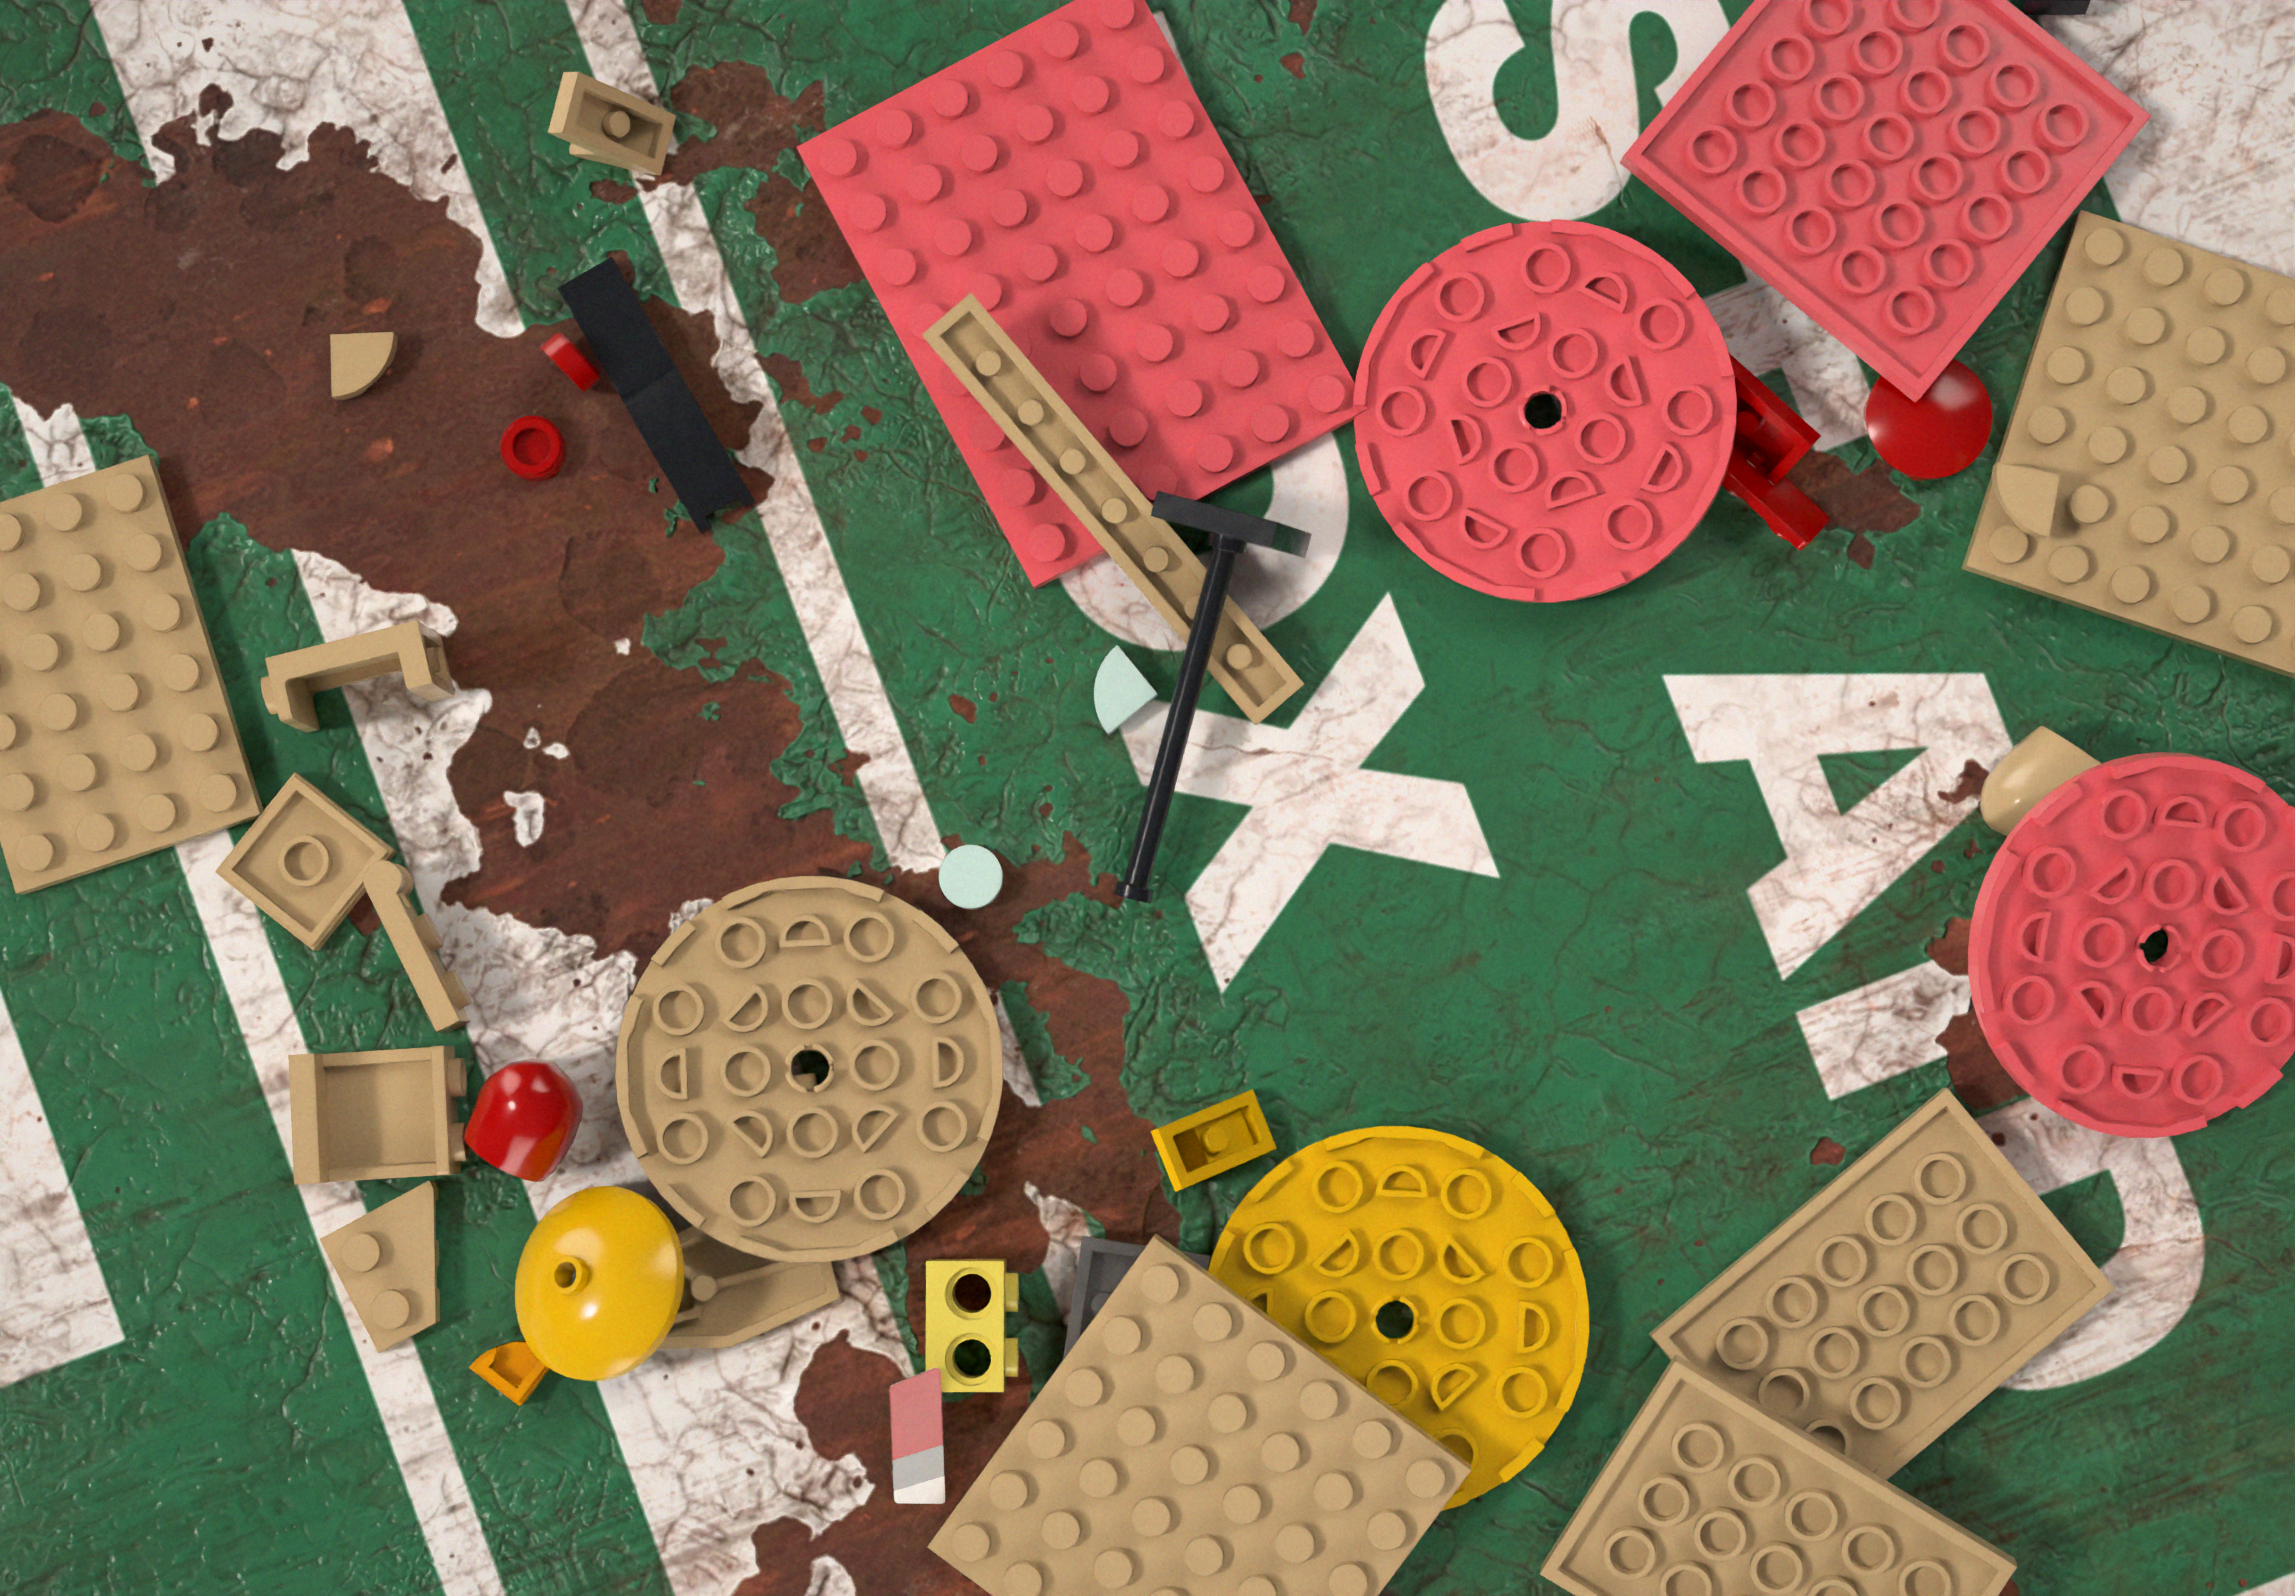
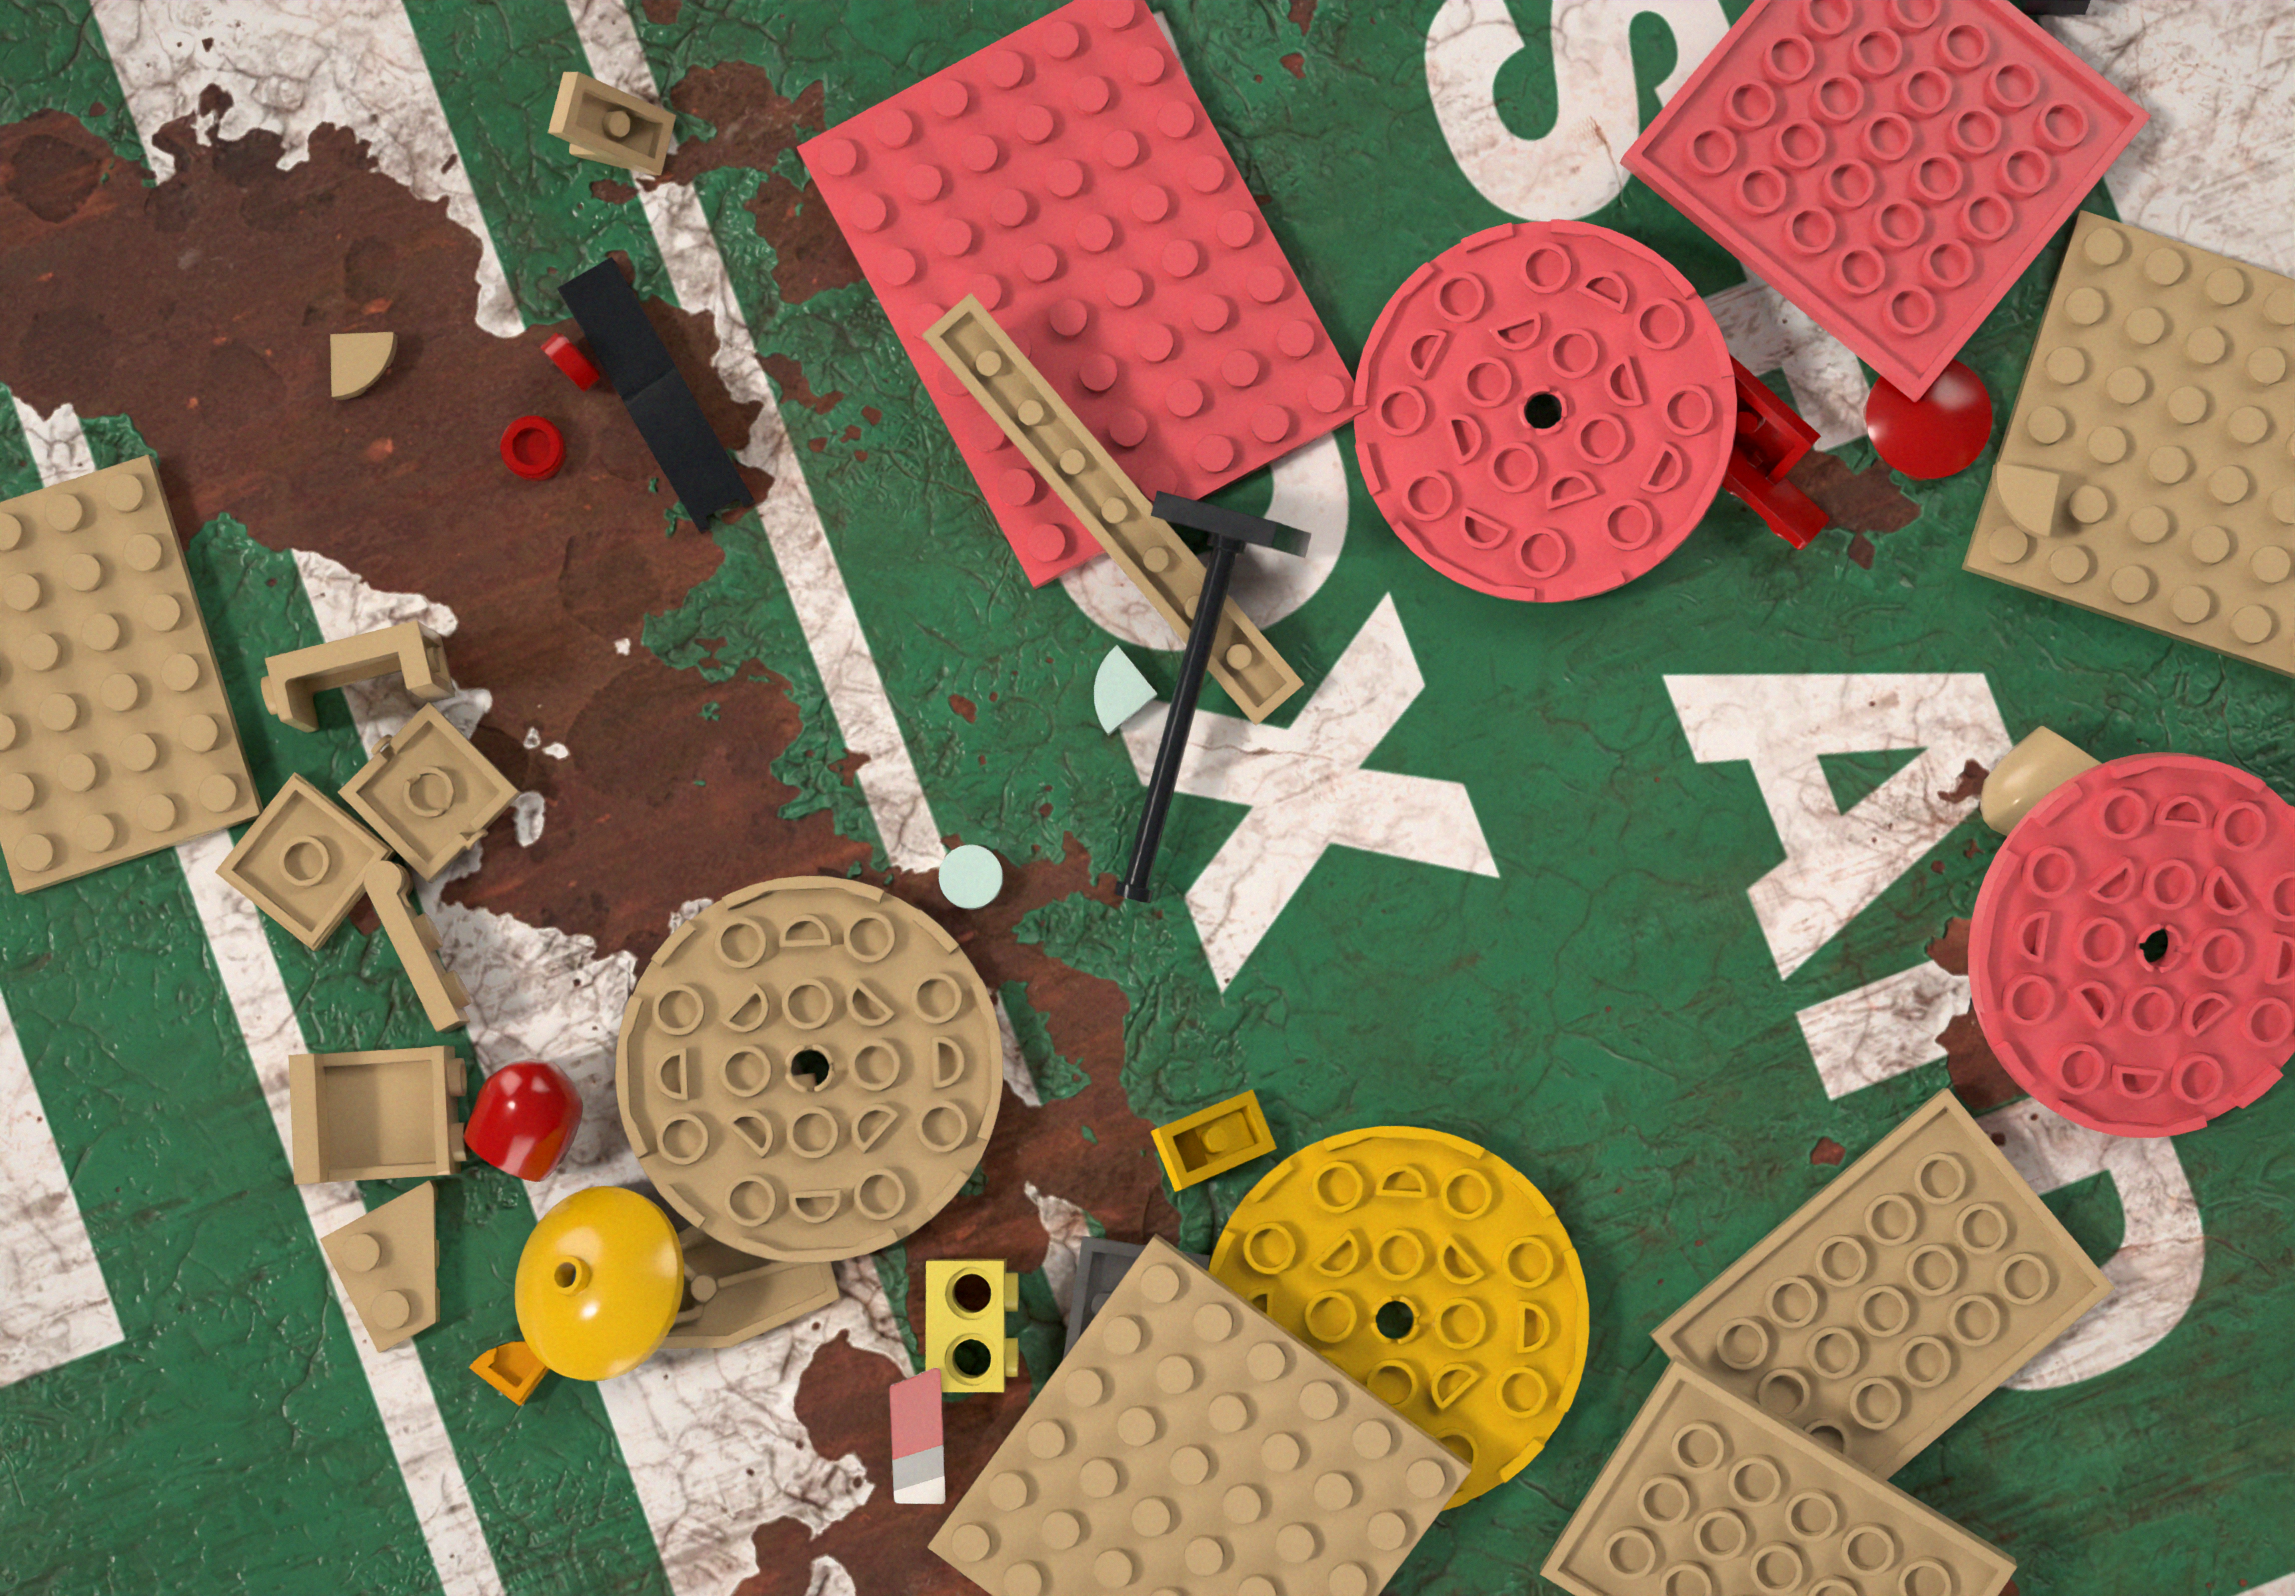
(429, 792): none -> tan plate

